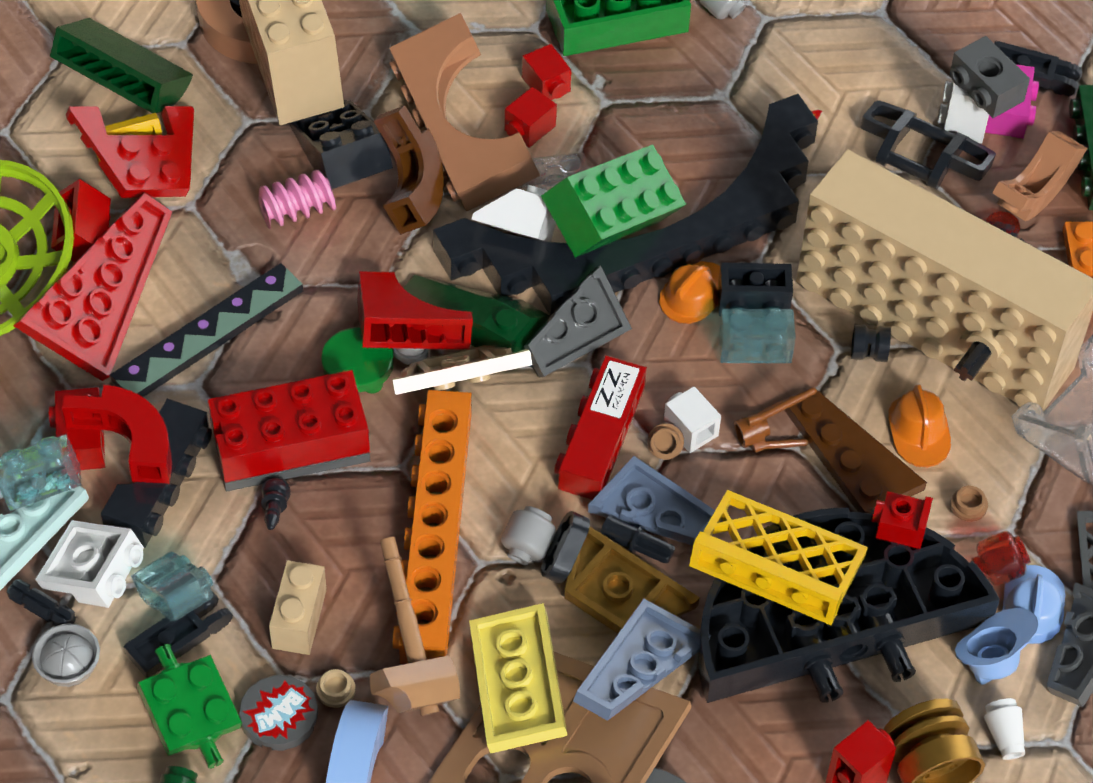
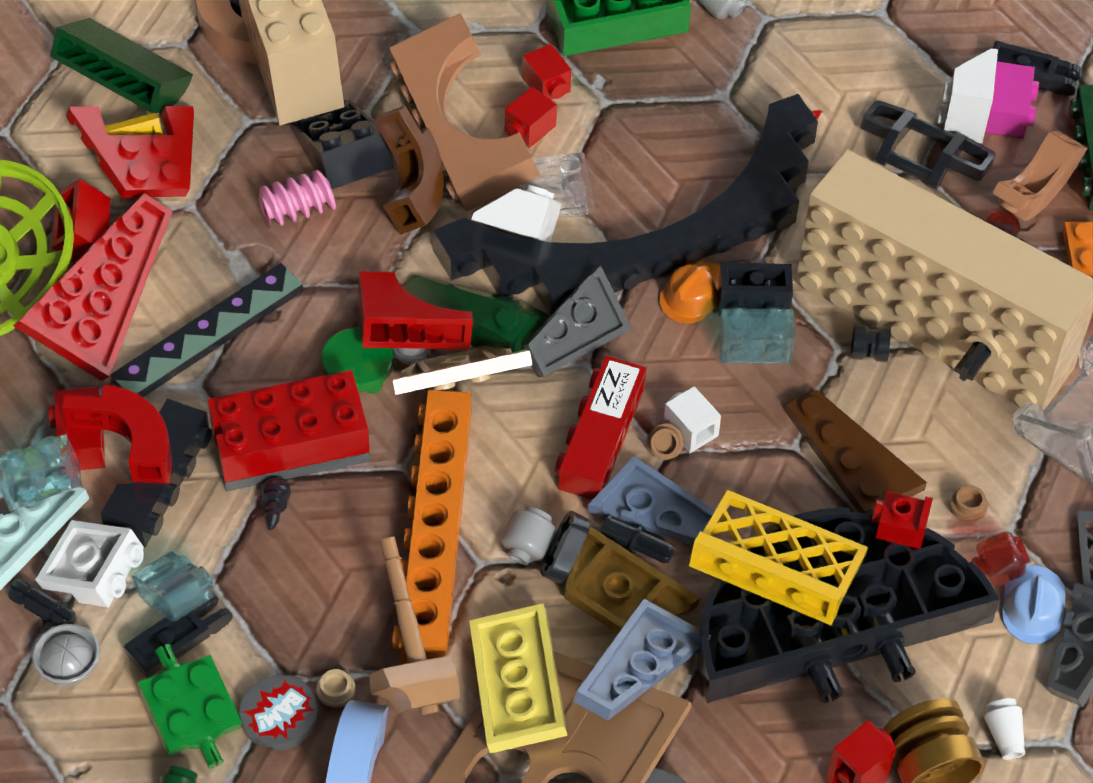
(298, 607): tan brick -> none
(613, 200): green brick -> none
(754, 428): dark orange plant -> none
(920, 428): orange piece -> none
(989, 77): dark grey brick -> none
(997, 643): light blue piece -> none

